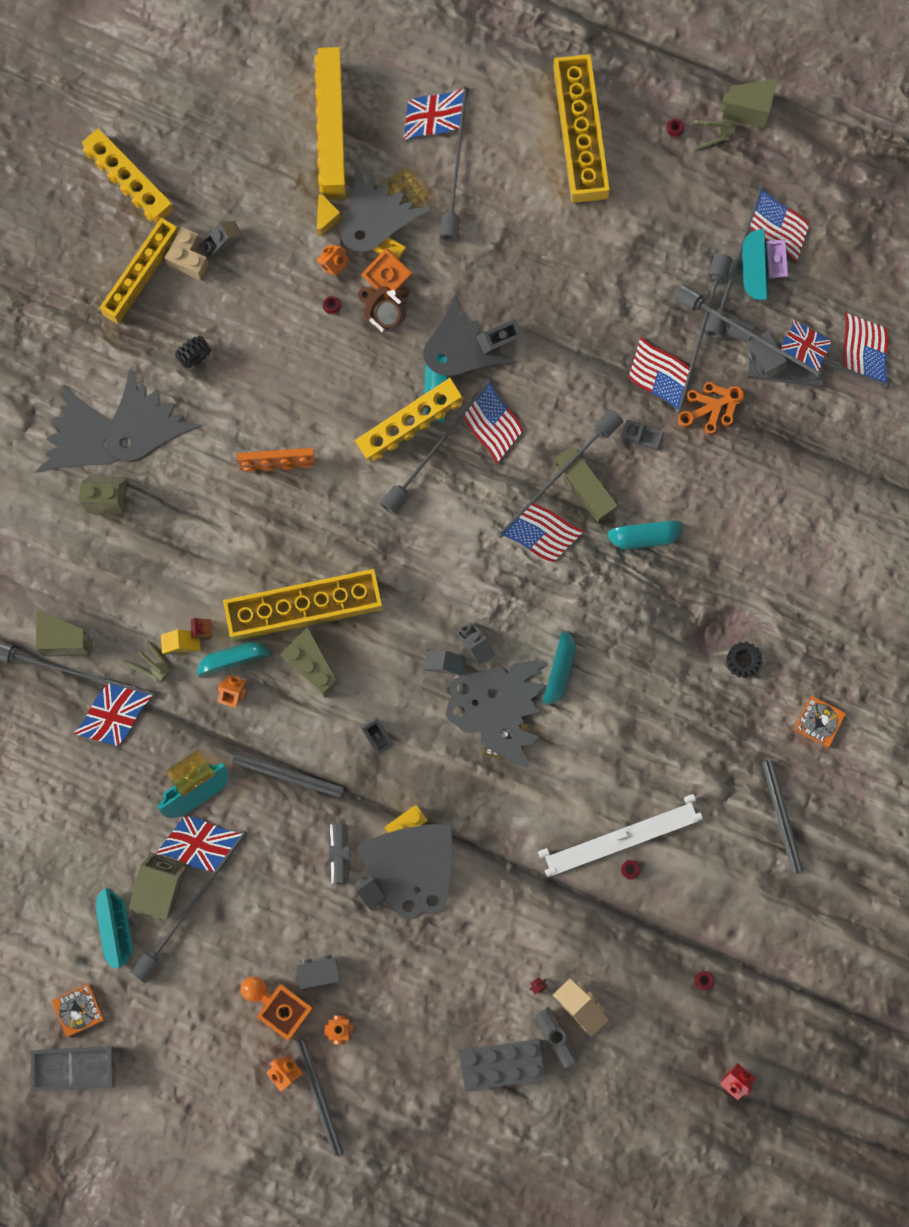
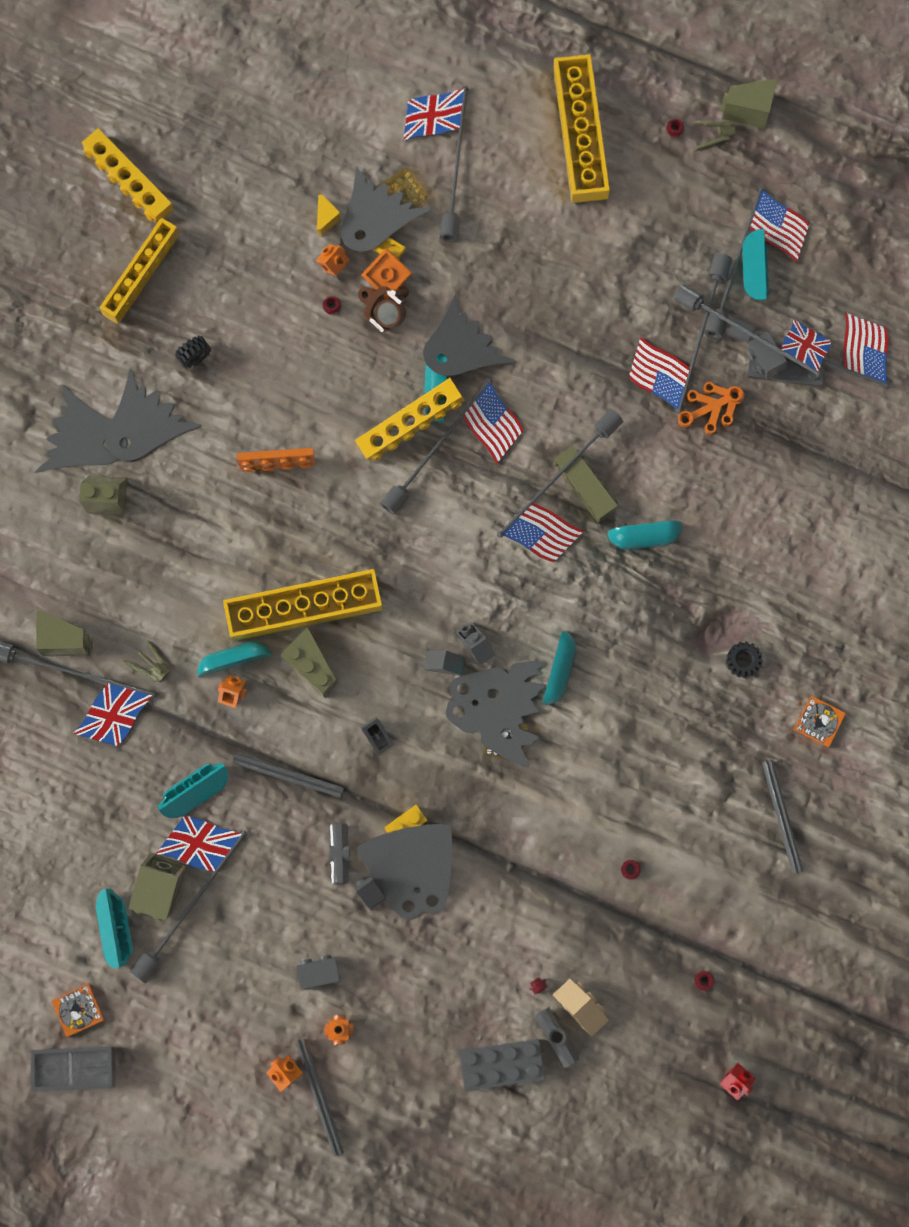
(179, 642): yellow slope -> none
(183, 255): tan brick -> none
(190, 772): clear yellow tile -> none
(201, 628): dark red plate -> none
(221, 239): dark grey slope -> none
(254, 990): orange brick -> none
(330, 123): yellow brick -> none
(499, 336): dark grey brick -> none
(621, 838): white piece -> none
(642, 435): dark grey slope -> none
(777, 259): lavender plate -> none

